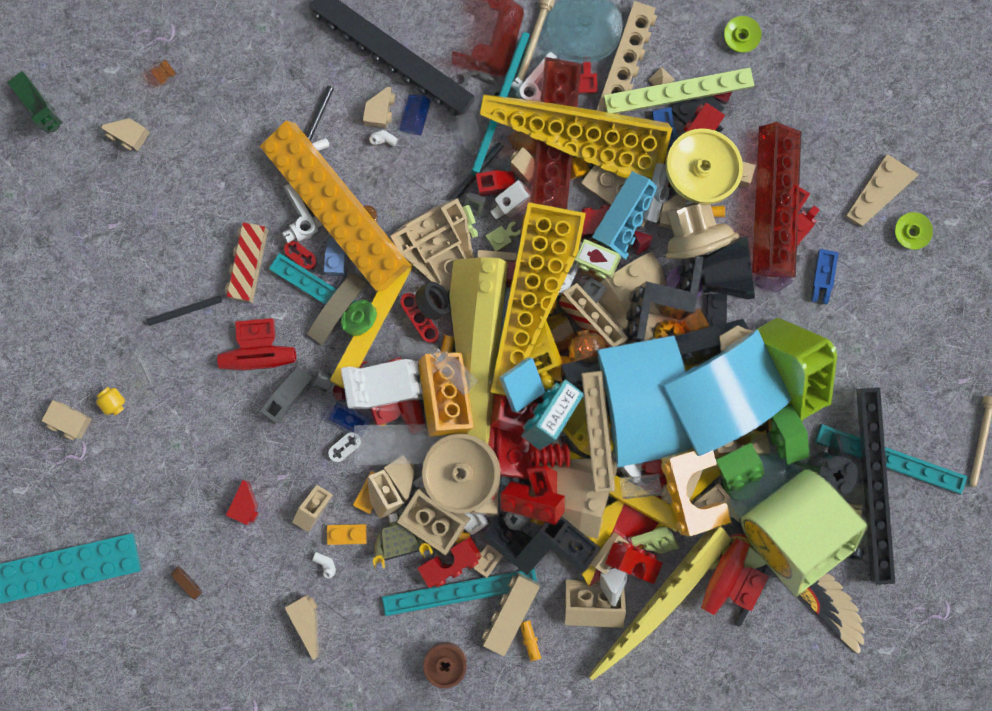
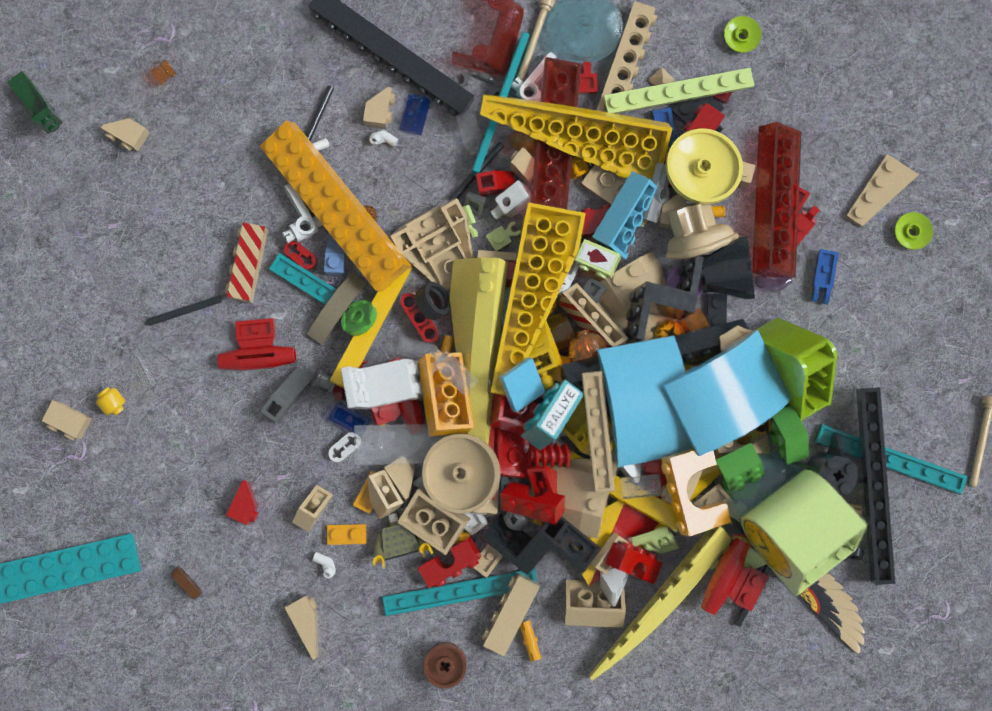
(641, 242): dark red slope -> none

